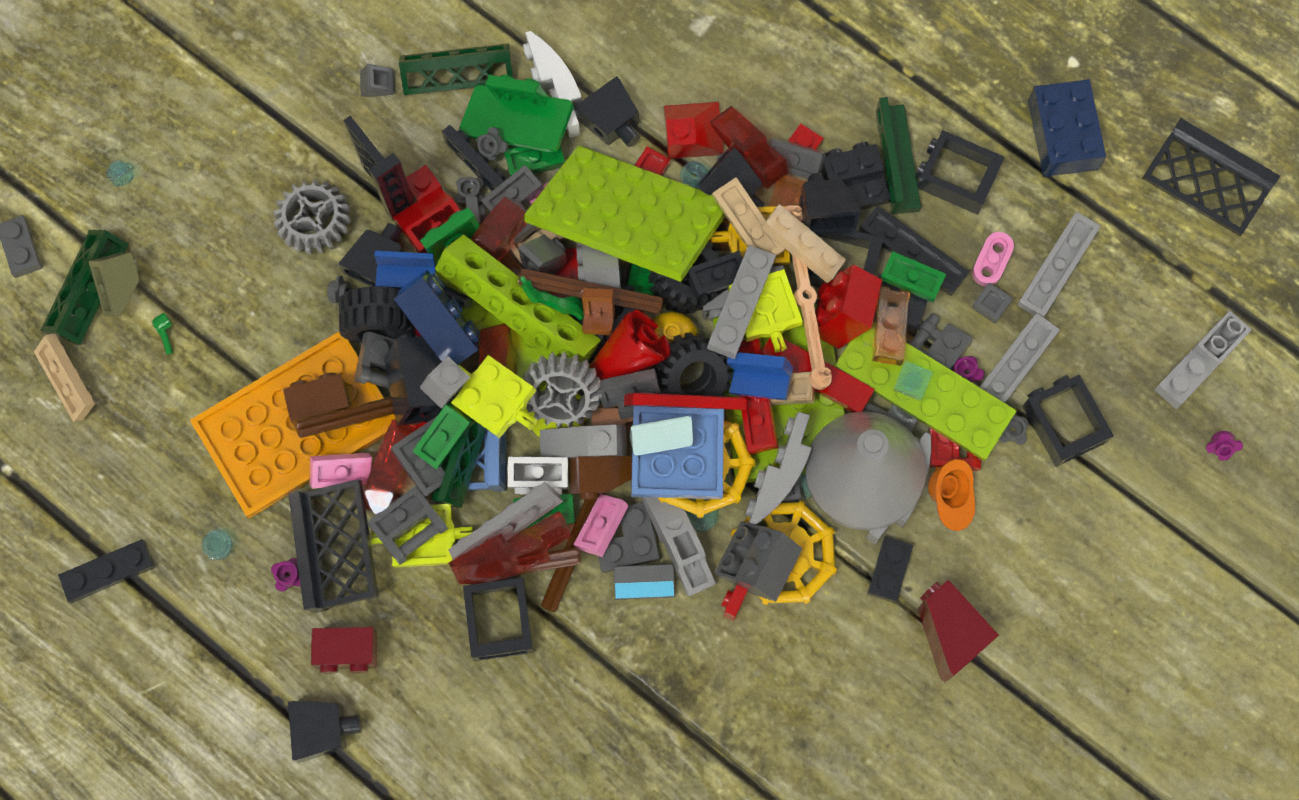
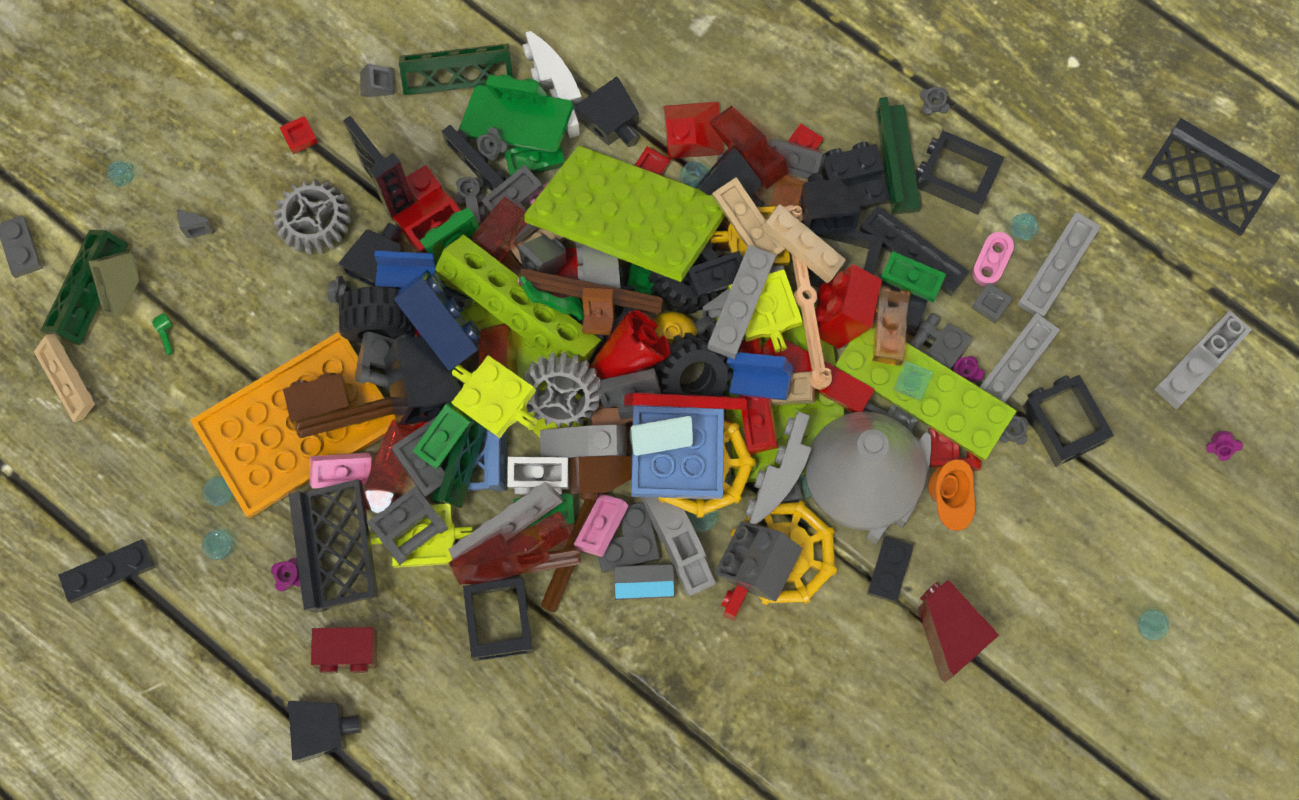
(194, 225): none -> dark grey slope
(216, 491): none -> clear light blue plate
(298, 134): none -> red plate
(444, 382): light grey brick -> none
(705, 326): none -> dark grey plate
(938, 94): none -> dark grey plate
(1027, 220): none -> clear light blue plate
(1066, 128): dark blue brick -> none
(1153, 625): none -> clear light blue plate

